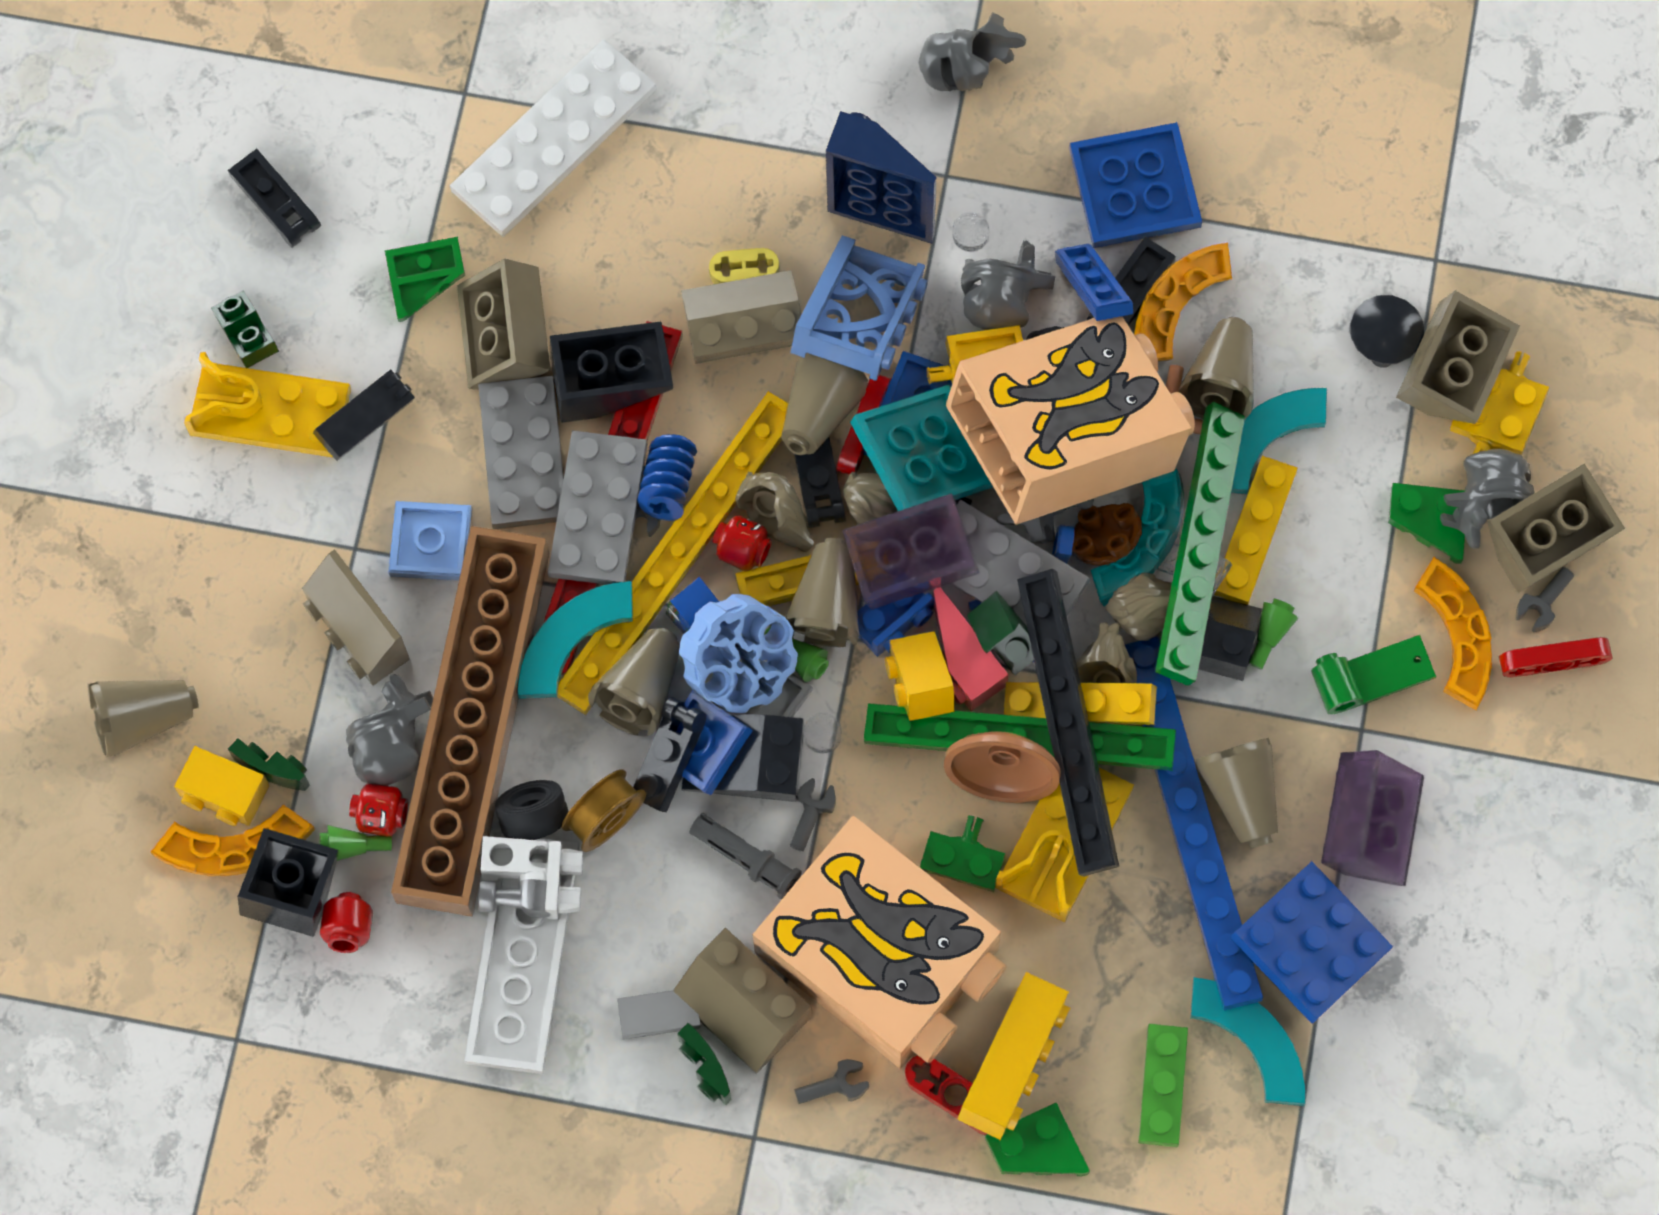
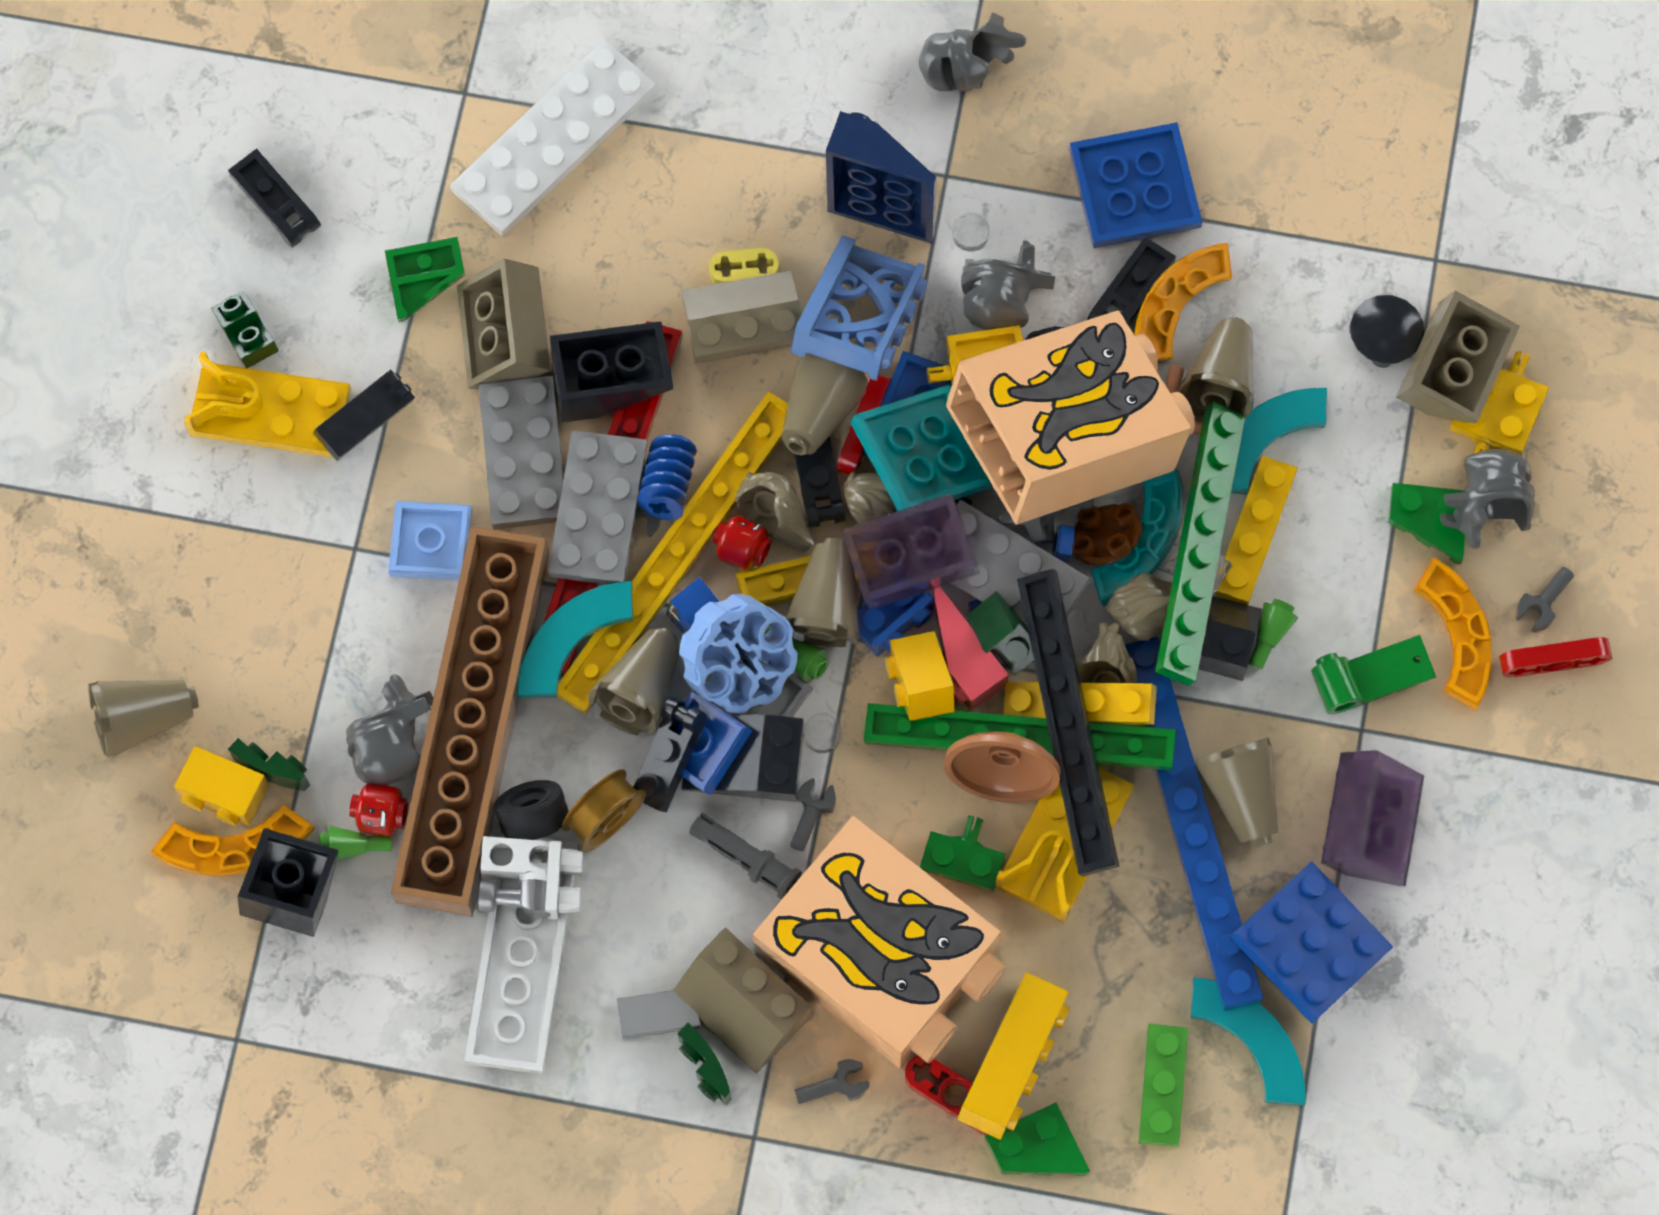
(346, 922): red head -> none
(354, 620): dark tan slope -> none
(1093, 282): blue tile -> none
(1553, 528): dark tan slope -> none

